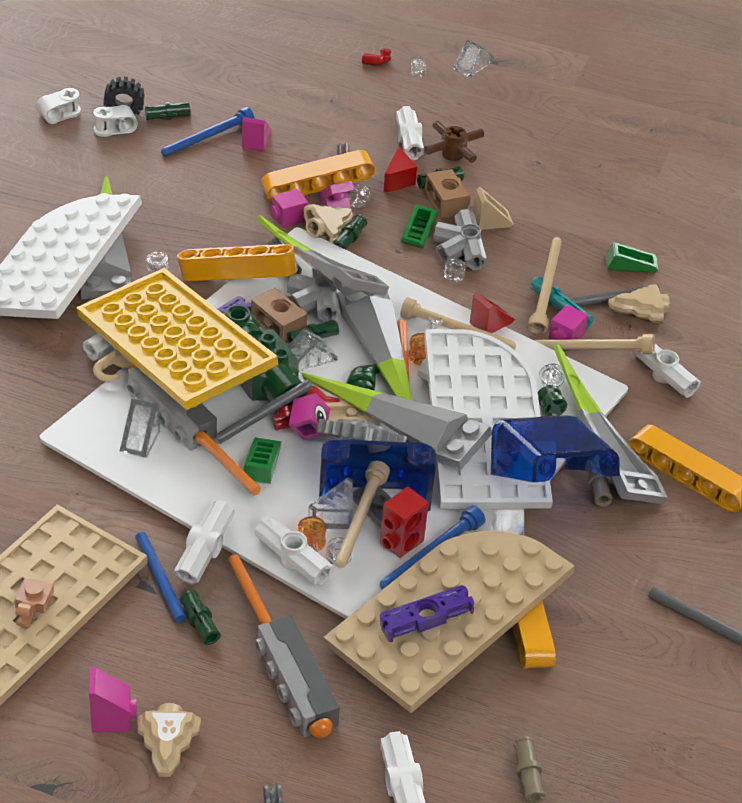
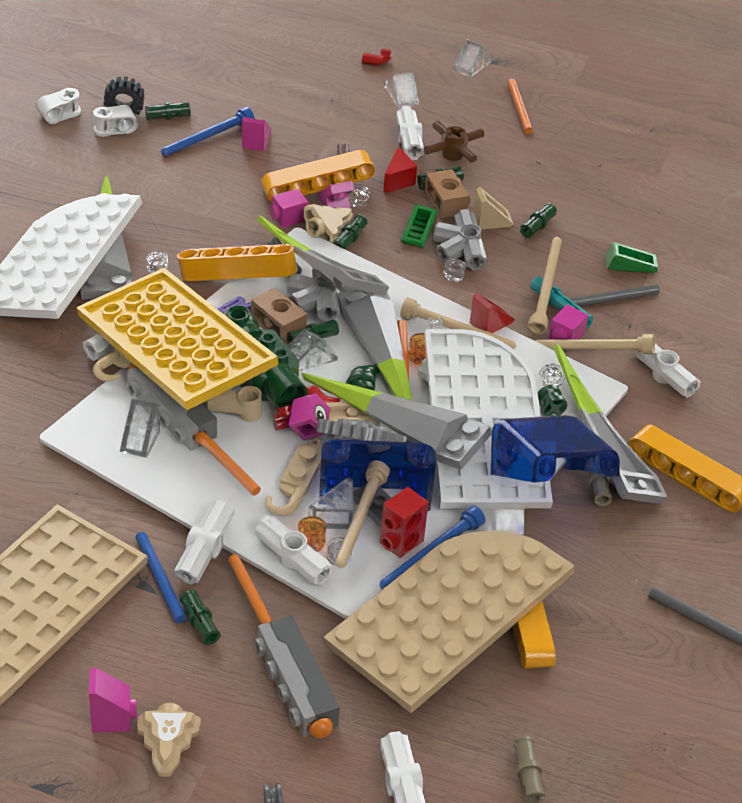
(32, 598): nougat plate -> none
(245, 403): none -> tan piece
(261, 464): green slope -> none
(263, 411): dark grey bar -> none
(298, 477): none -> tan plate
(402, 89): none -> clear slope
(407, 617): dark purple piece -> none
(417, 66): clear bush -> none
(520, 106): none -> orange bar
(538, 220): none -> dark green pin
(642, 303): tan rock -> none

